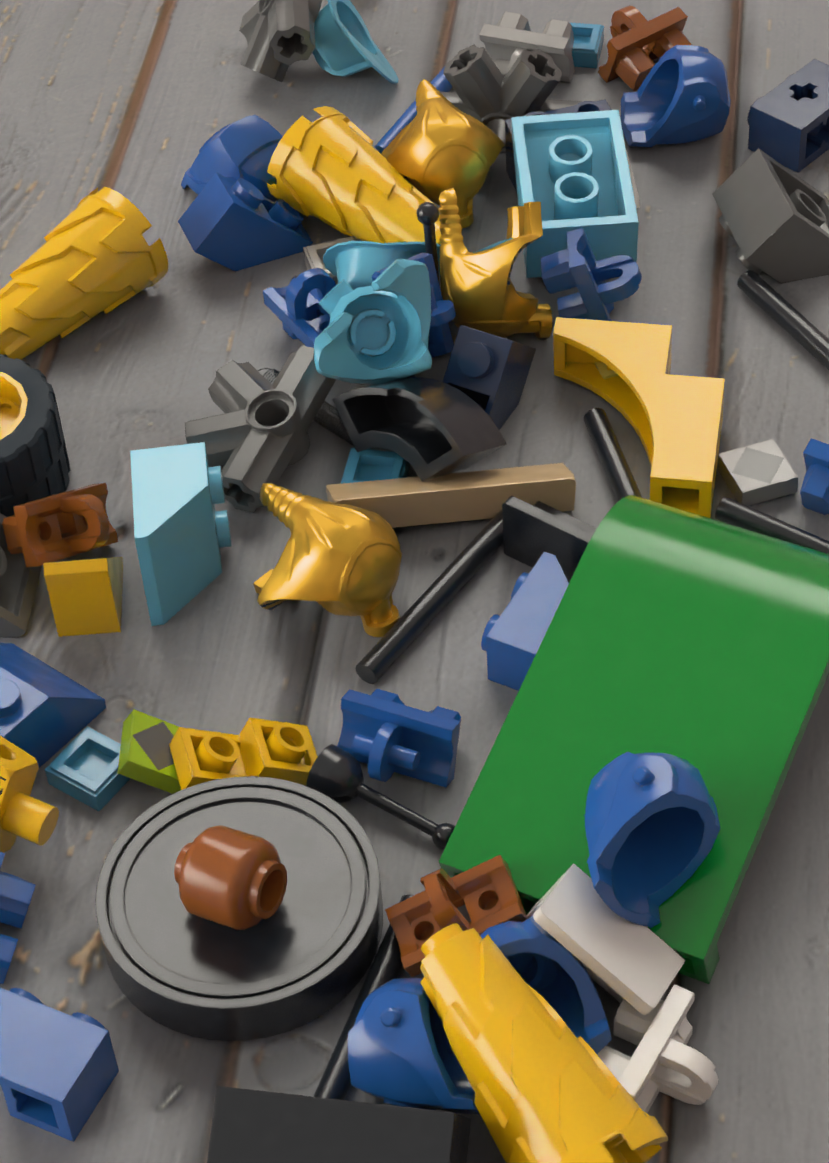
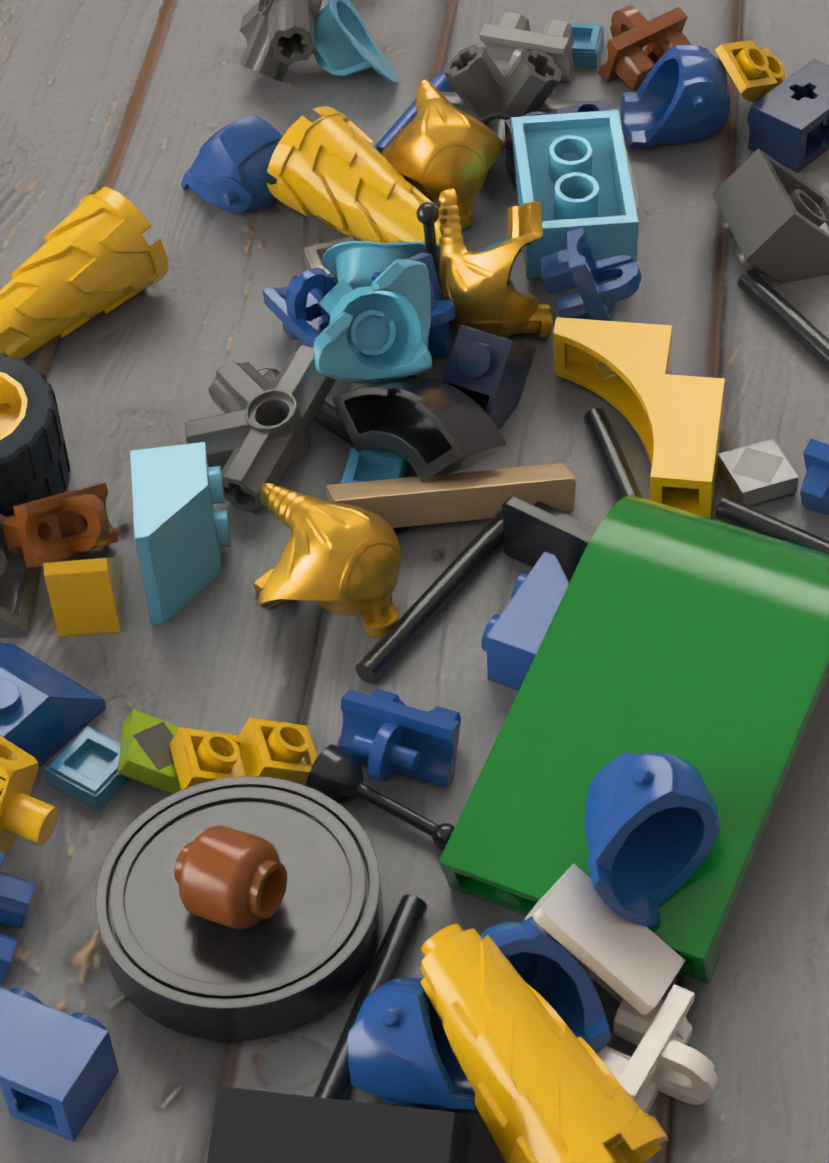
(241, 226): blue slope -> none
(484, 889): dark orange hips -> none
(751, 68): none -> yellow slope

